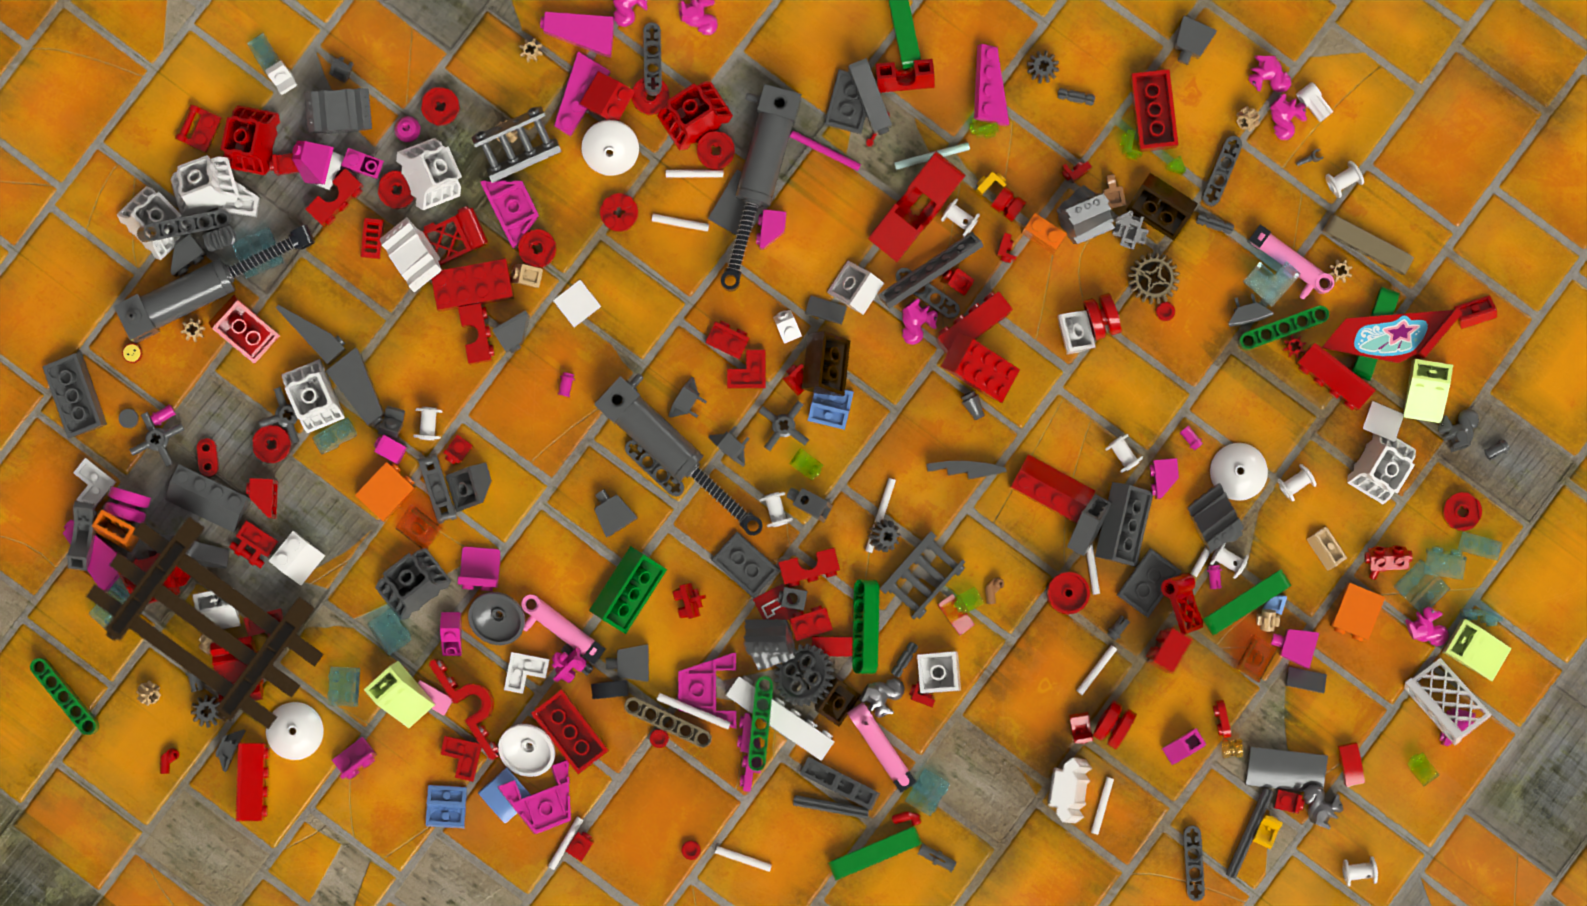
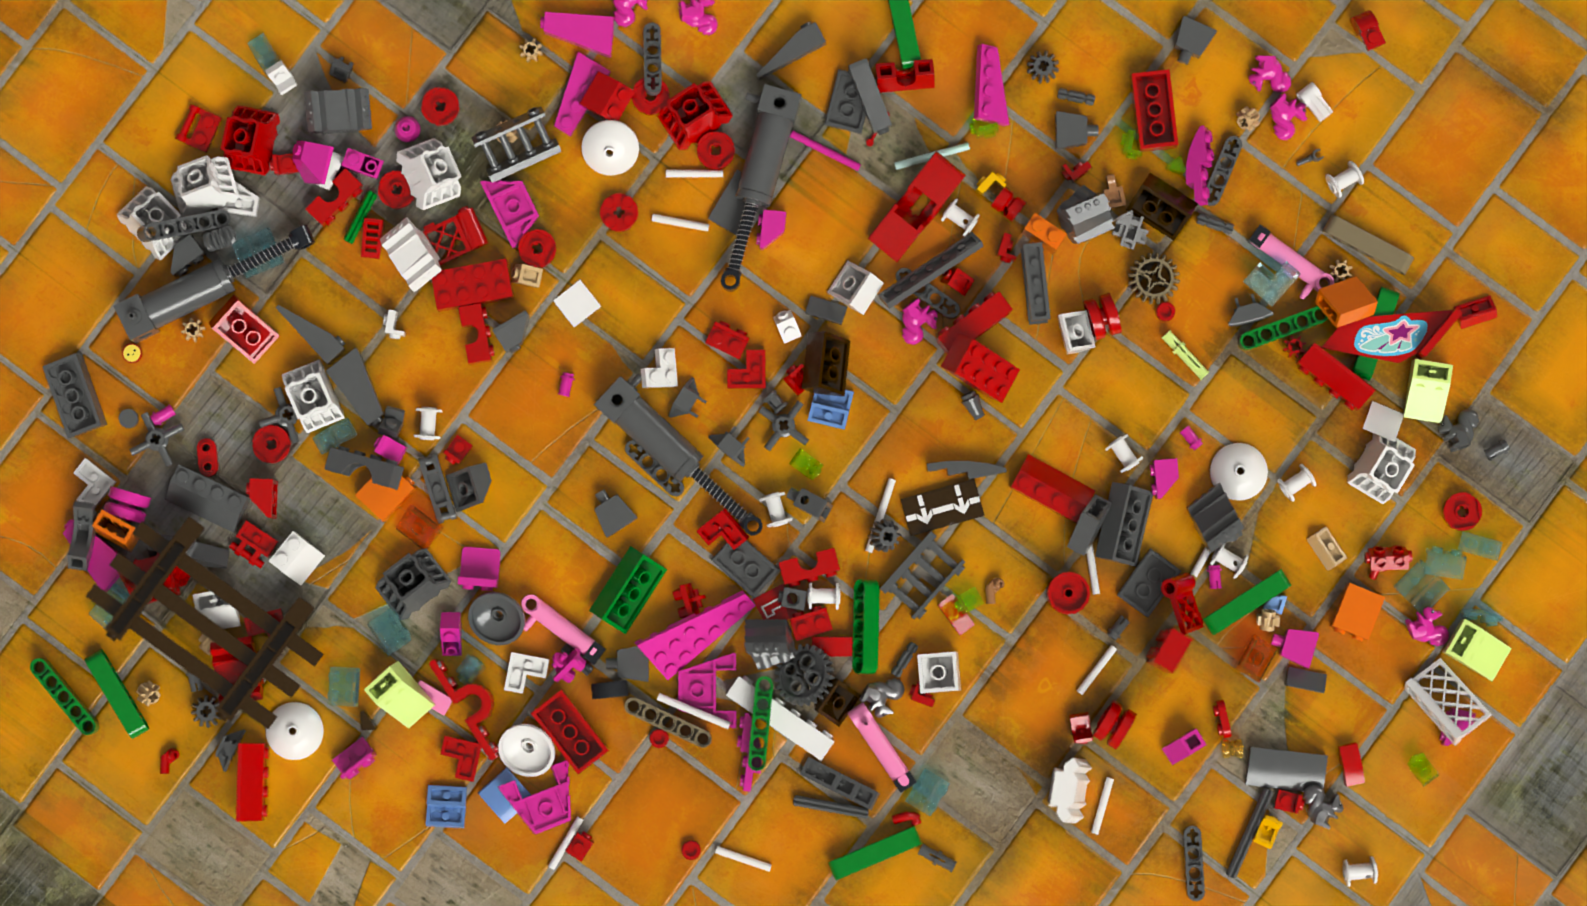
(116, 694): none -> green beam
(358, 220): none -> green axle
(366, 722): none -> dark brown slope
(382, 473): none -> dark grey arch
(390, 321): none -> white bracket
(470, 669): none -> clear light blue slope
(665, 372): none -> white plate
(691, 635): none -> dark pink wing
(723, 525): none -> red plate
(775, 402): none -> dark grey bush
(800, 45): none -> dark grey slope
(823, 596): none -> white hose
(942, 507): none -> dark brown tile
(1035, 283): none -> dark grey fence
(1072, 130): none -> dark grey torso
(1189, 359): none -> yellowish green pin
(1200, 158): none -> dark pink slope
(1346, 302): none -> orange brick
(1367, 28): none -> red brick

